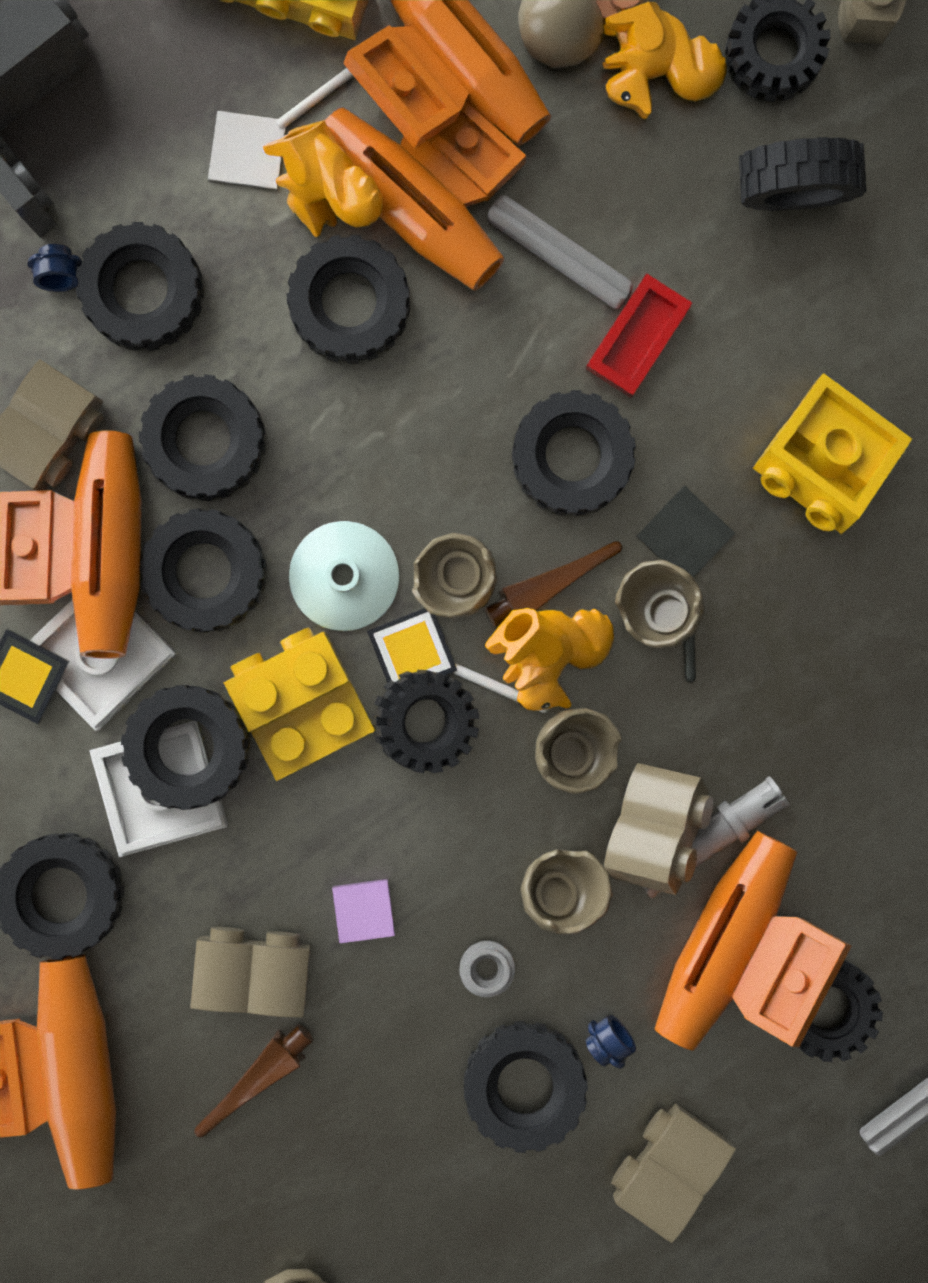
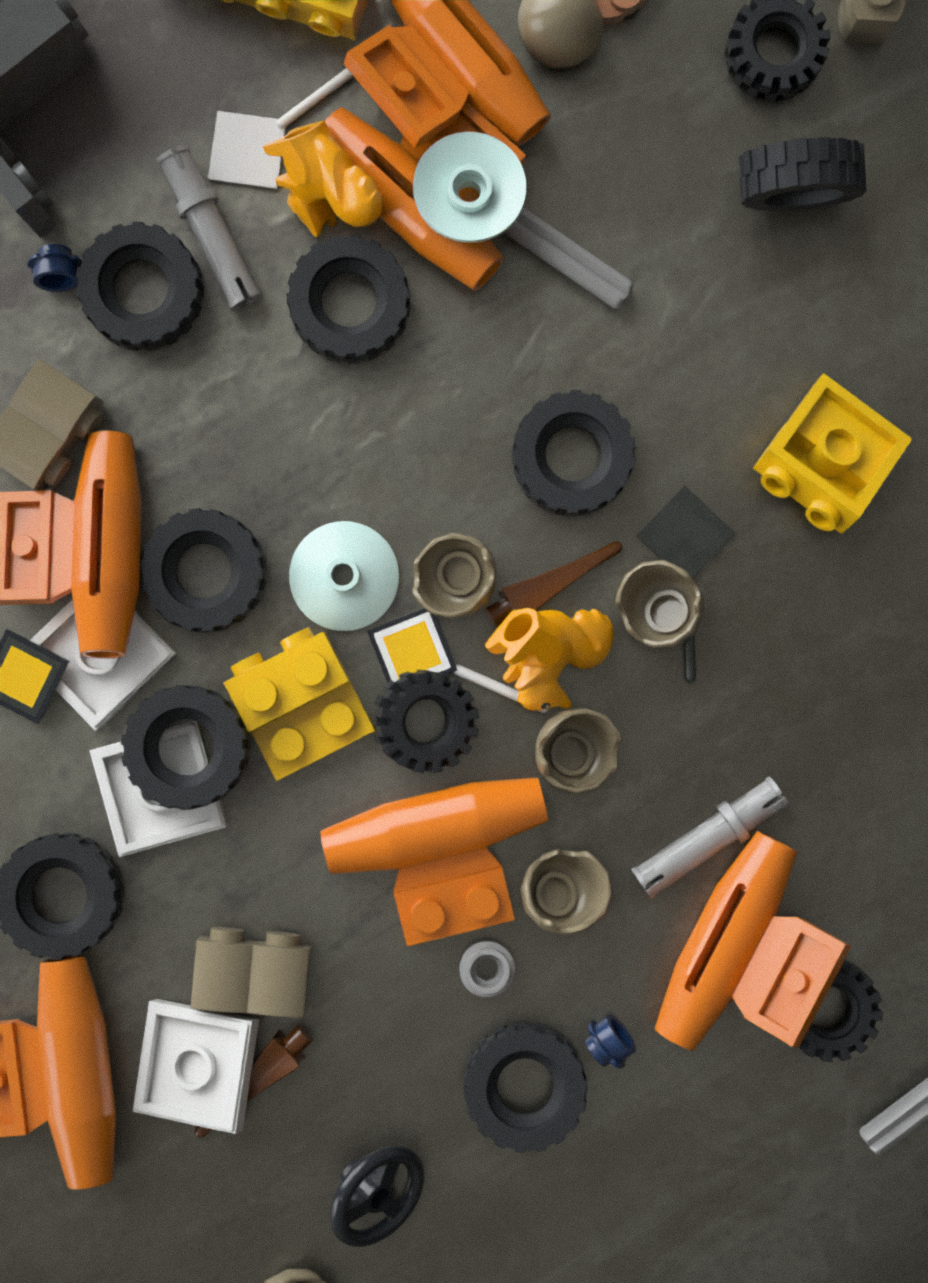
(172, 407): black tyre -> none
(195, 1066): none -> white tile
(199, 208): none -> light grey pin
(363, 911): lavender tile -> none
(368, 1188): none -> black piece
(441, 852): none -> orange plate
(472, 162): none -> light aqua dish
(638, 335): red tile -> none
(656, 46): light orange animal -> none
(658, 828): brick -> none
(671, 1172): dark tan brick -> none

